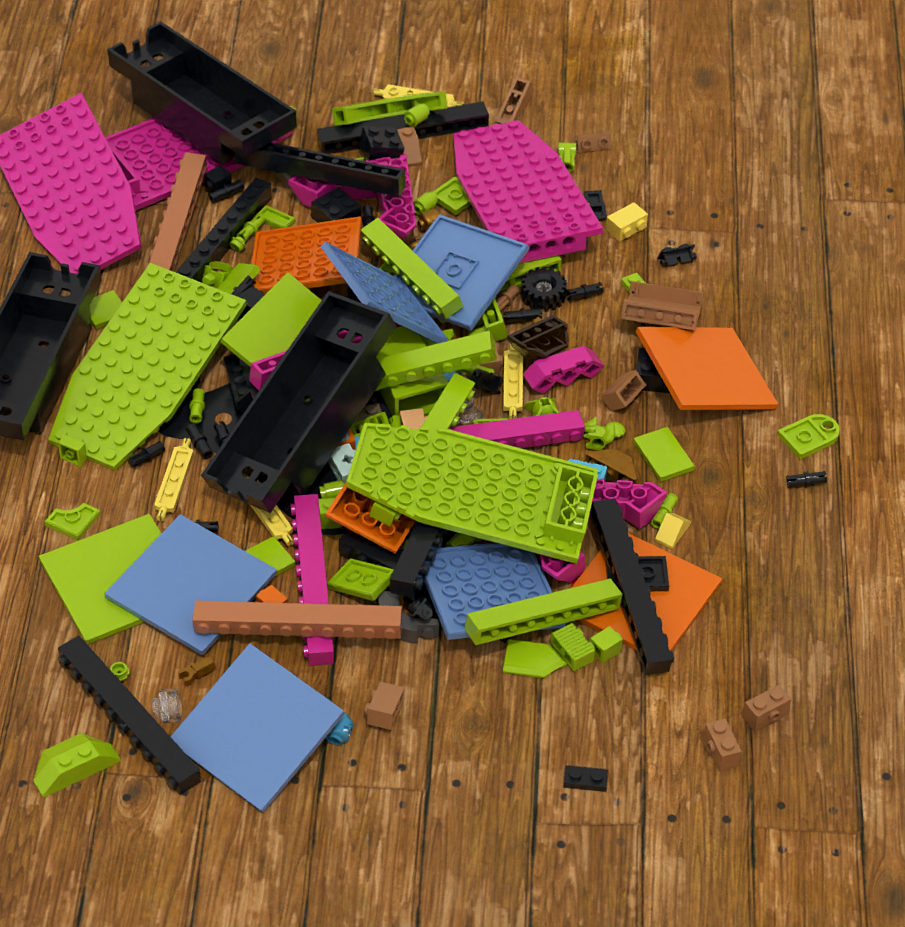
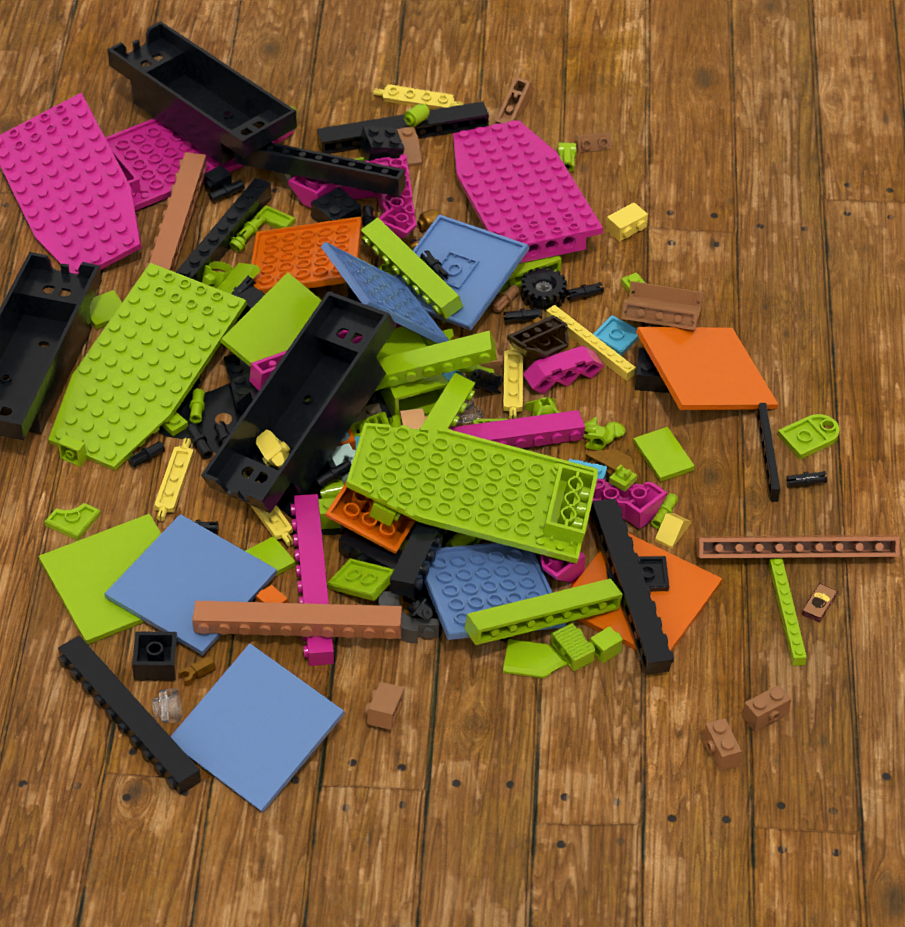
(72, 762): lime wedge -> none
(122, 669): lime plate -> none
(155, 655): none -> black brick
(175, 424): none -> lime plate
(273, 449): none -> light yellow hinge
(333, 474): none -> black pin
(341, 731): dark azure head -> none
(387, 107): lime arch -> none
(425, 202): lime brick -> none
(434, 264): none -> black pin
(452, 196): lime plate -> none
(492, 322): lime brick -> none
(585, 778): black plate -> none
(587, 339): none -> light yellow piece
(596, 203): black slope -> none
(617, 334): none -> medium azure tile
(622, 478): none -> lime tile
(623, 390): medium nougat brick -> none
(668, 255): black hinge -> none
(768, 452): none -> black tile
(787, 612): none -> lime piece
(797, 546): none -> nougat brick
(819, 602): none -> tile

